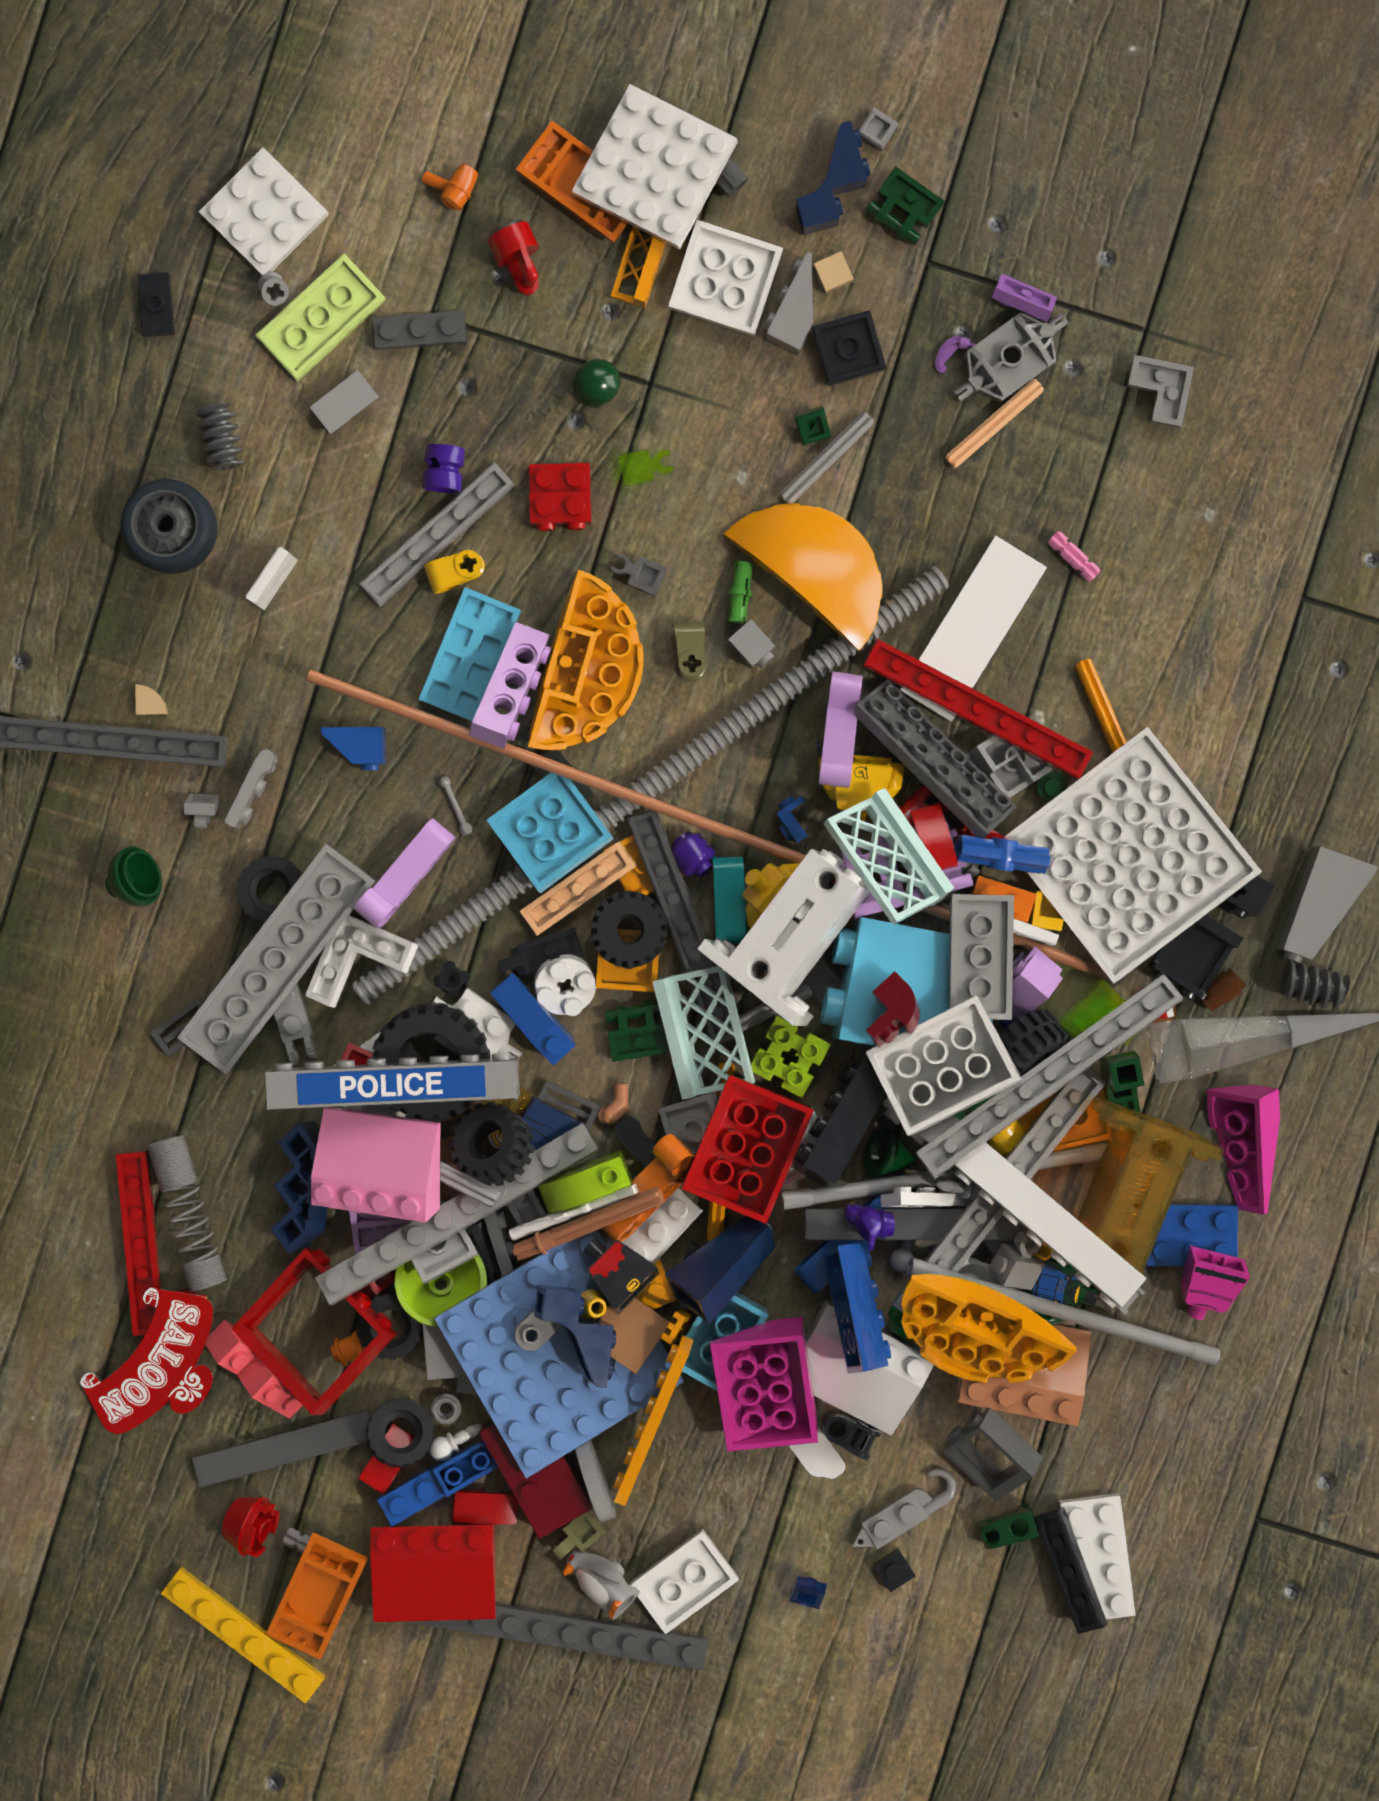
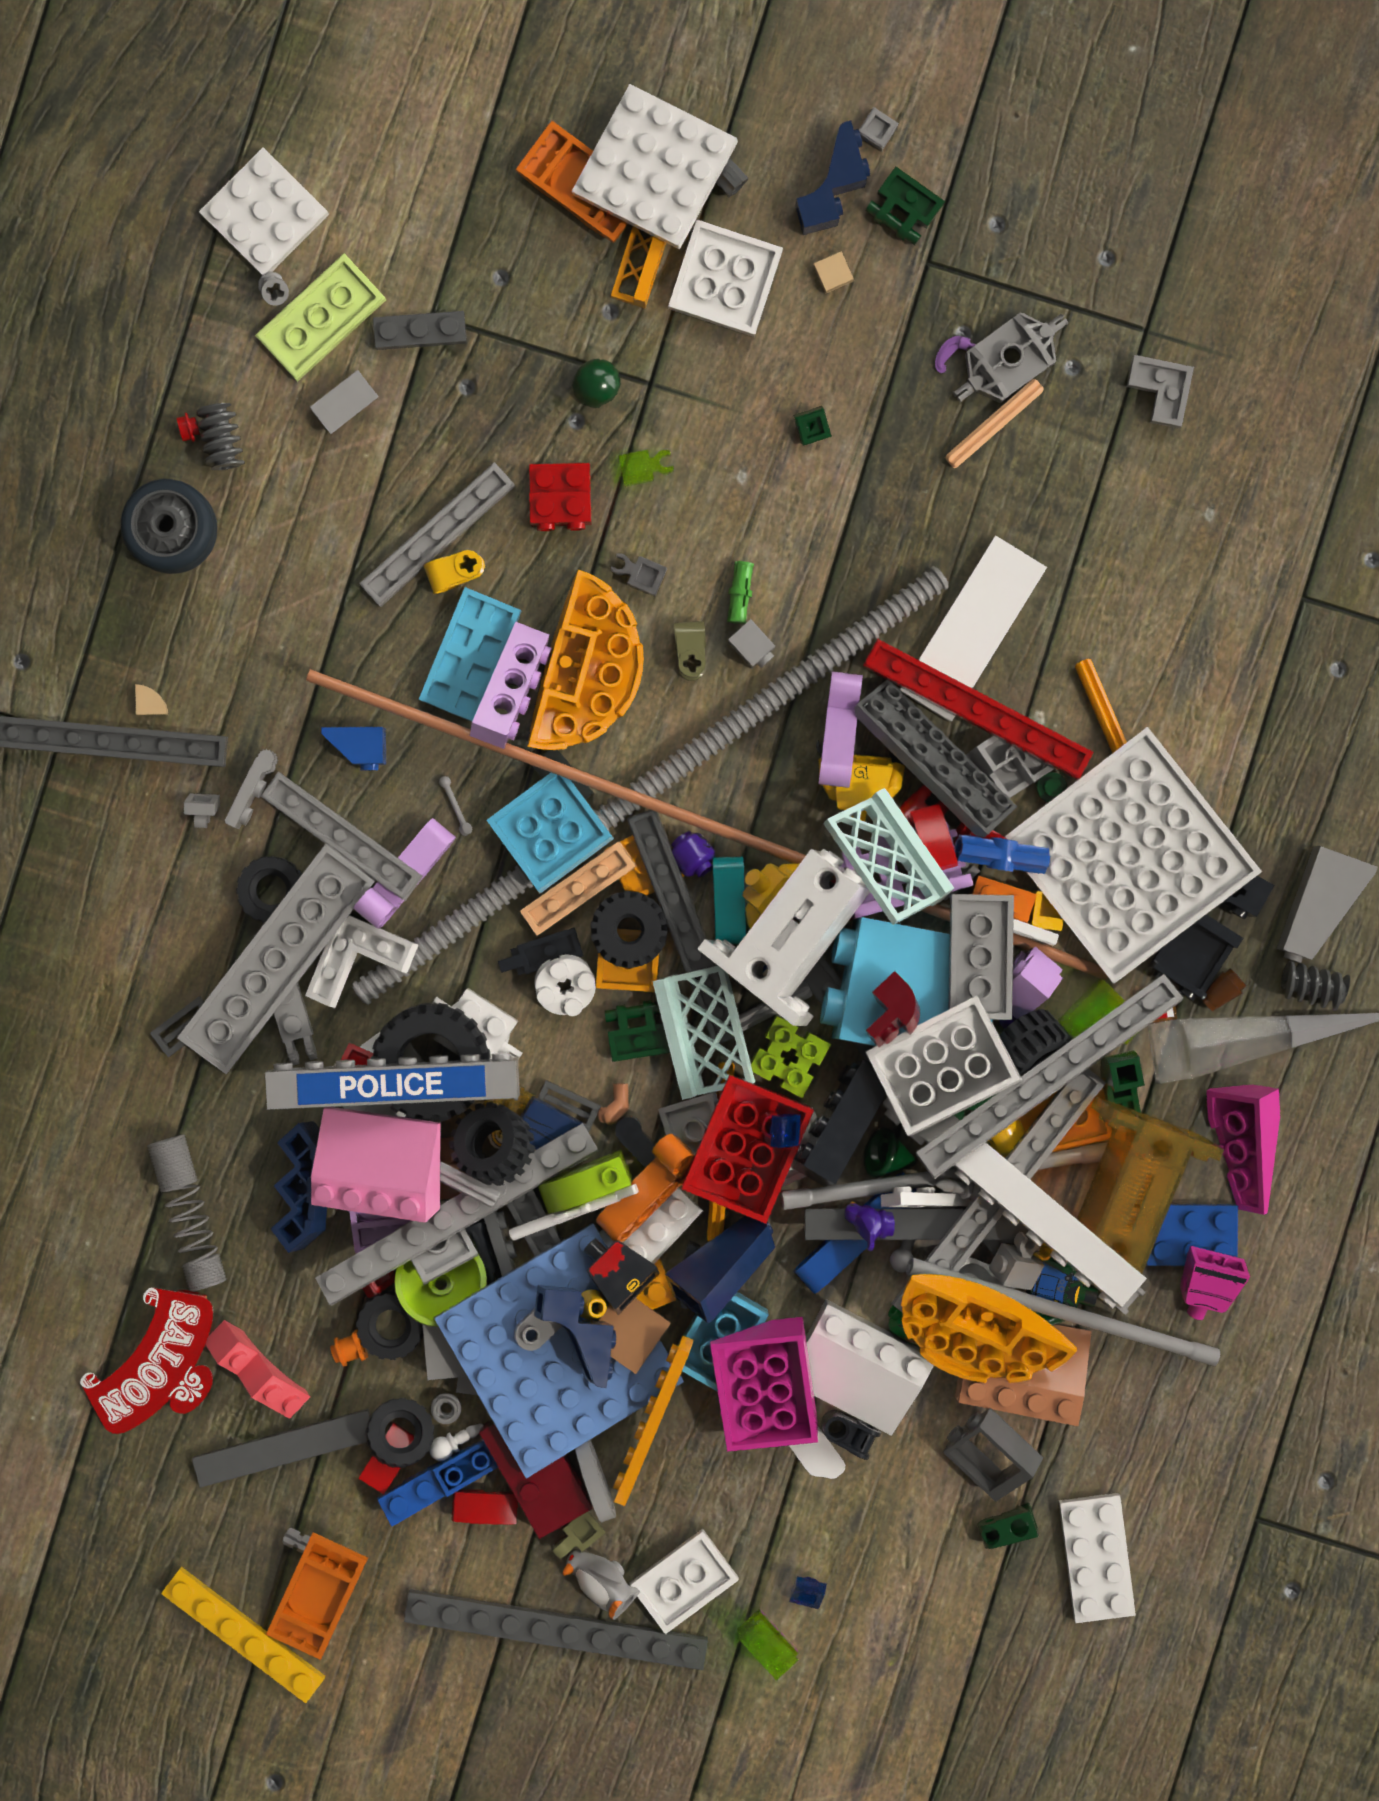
(134, 877): dark green piece -> none
(138, 1235): red plate -> none
(156, 304): black plate -> none
(188, 427): none -> red plate
(249, 1523): red cone -> none
(271, 578): white tile -> none
(279, 1365): red window -> none
(342, 836): none -> light grey tile
(433, 1573): red slope -> none
(443, 468): dark purple wheel -> none
(443, 979): black plate -> none
(456, 189): orange piece -> none
(511, 248): red piece -> none
(533, 1019): blue slope -> none
(586, 1224): nougat axle -> none
(678, 1326): light orange tile -> none
(768, 1644): none -> clear neon green hips
(785, 1130): none -> clear blue plate
(790, 827): blue bracket -> none
(795, 315): light grey slope -> none
(819, 561): light orange brick -> none
(826, 458): light grey axle -> none
(848, 348): black plate -> none
(855, 1307): blue slope -> none
(894, 1570): black plate -> none
(903, 1513): light grey plate -> none
(1024, 298): medium lavender plate -> none
(1070, 1570): black tile -> none
(1074, 556): bright pink axle -> none

